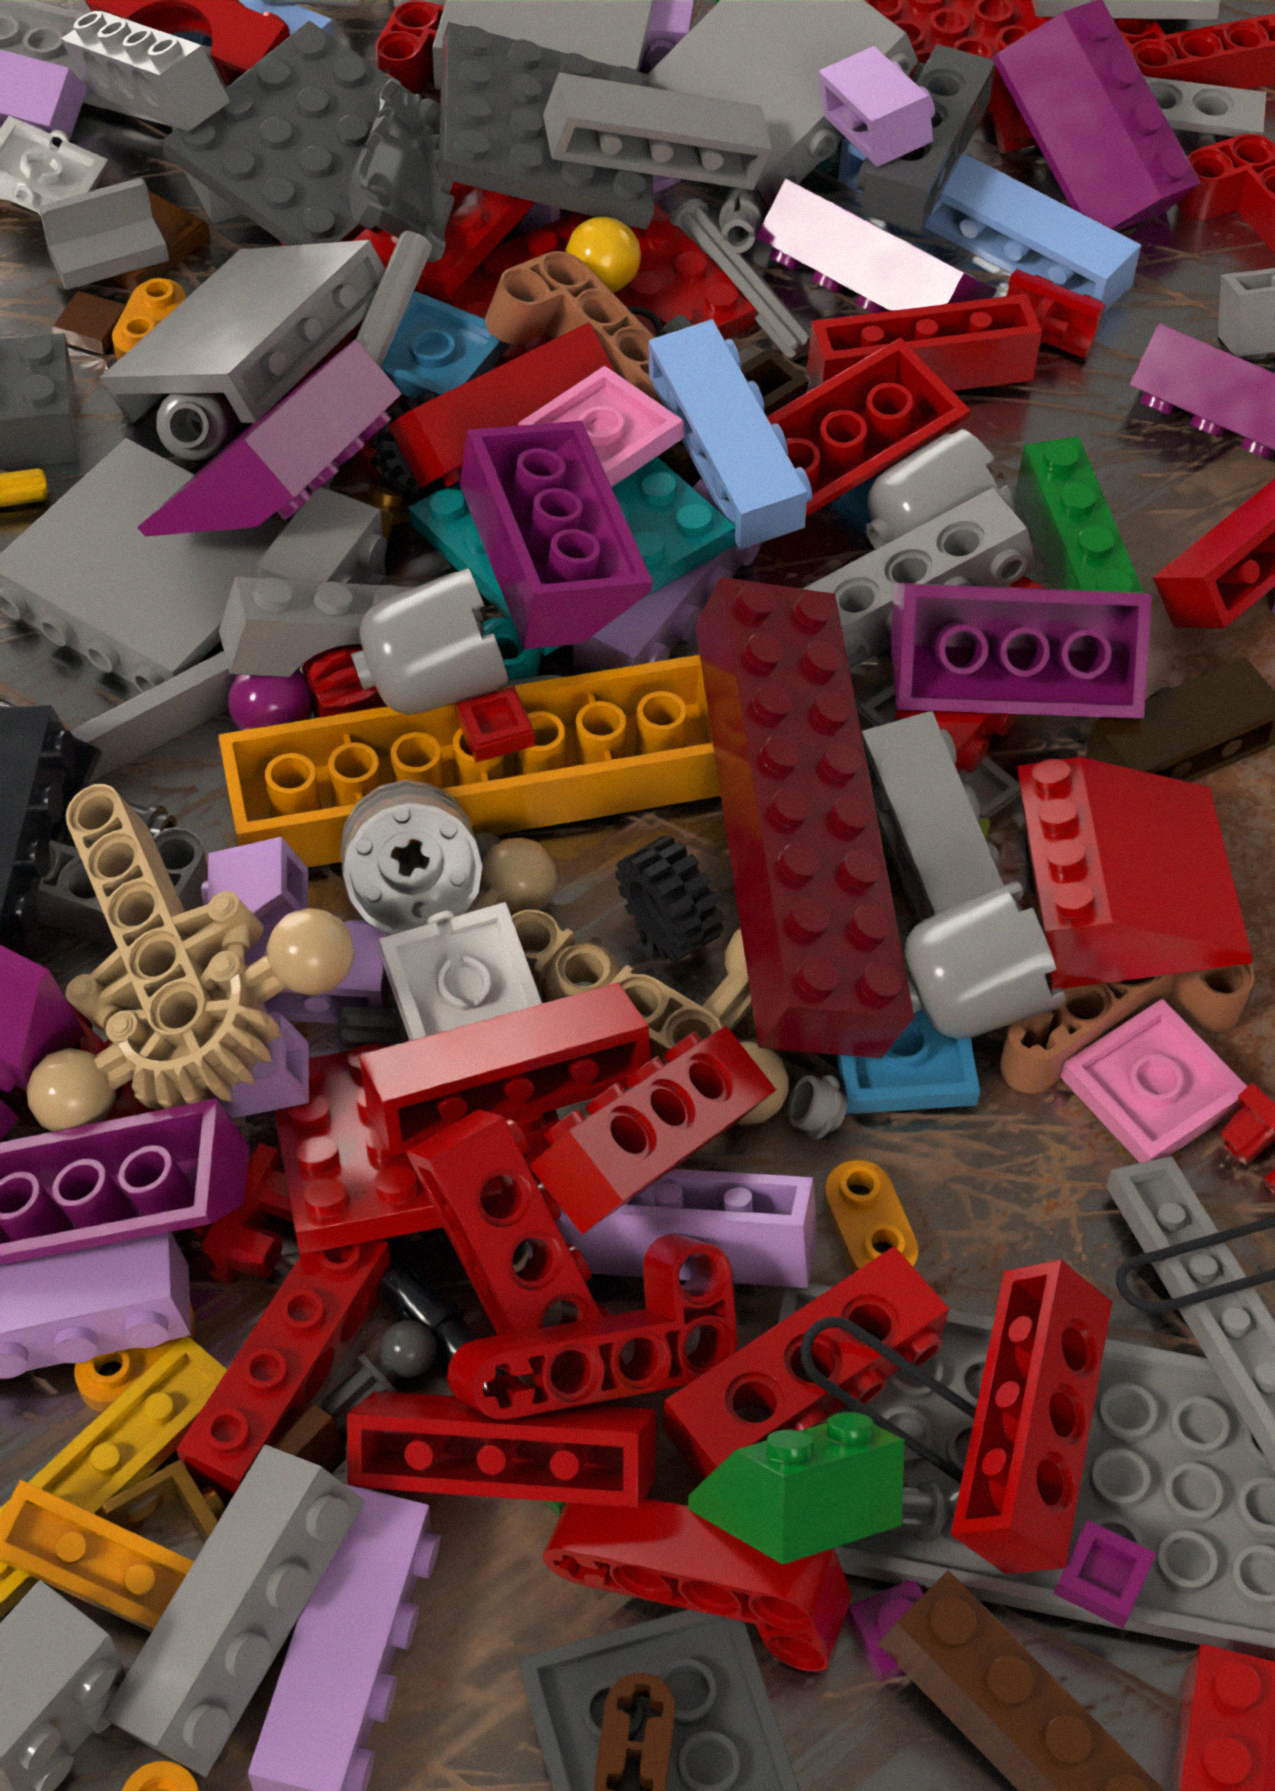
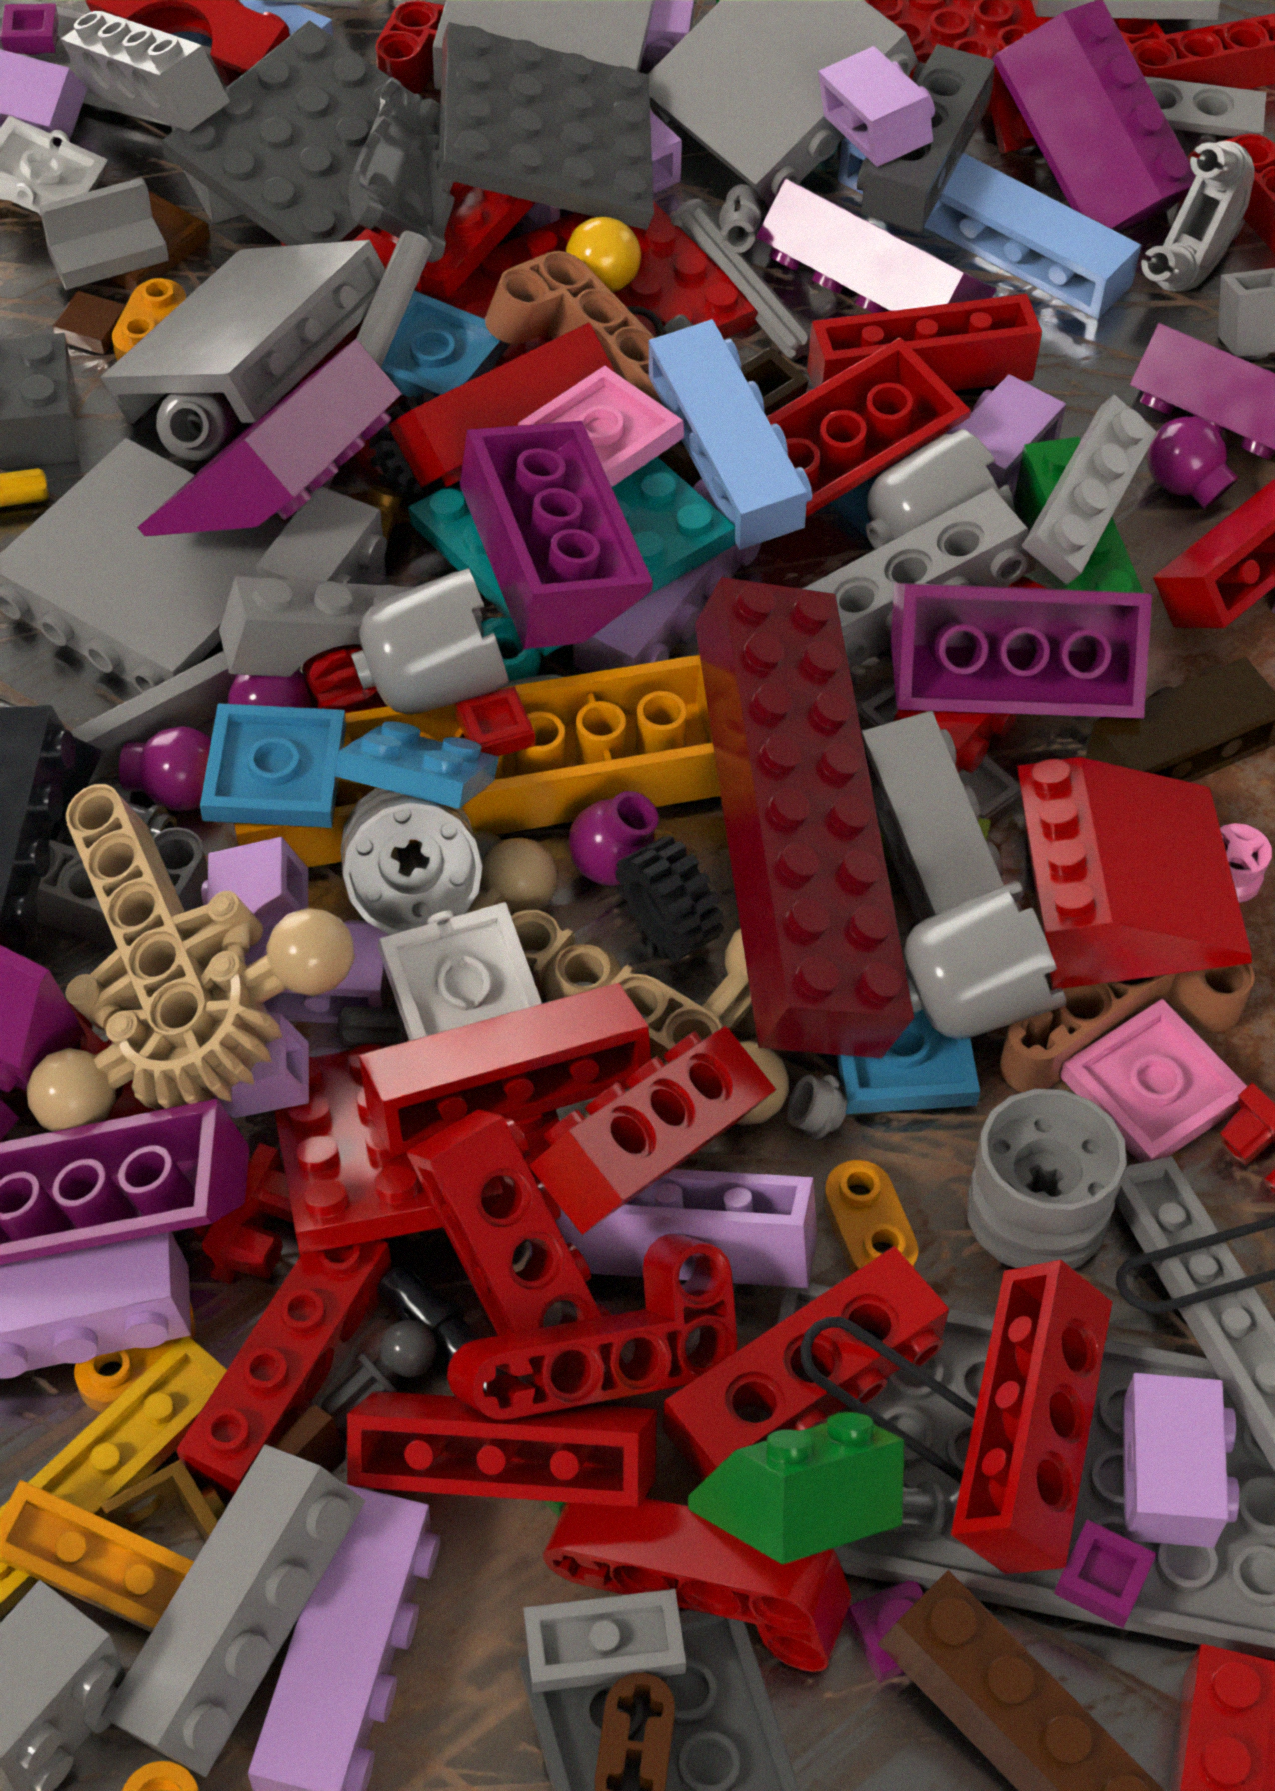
(29, 28): none -> magenta plate
(167, 767): none -> magenta piece
(273, 765): none -> dark azure plate
(416, 766): none -> dark azure plate
(603, 1640): none -> light grey plate
(609, 833): none -> magenta piece
(656, 131): light grey brick -> none
(1008, 420): none -> lavender brick
(1045, 1179): none -> light grey wheel
(1064, 316): red hips -> none
(1089, 489): none -> light grey plate
(1177, 1460): none -> lavender brick
(1190, 460): none -> magenta piece
(1206, 219): none -> light grey connector
(1247, 850): none -> bright pink wheel

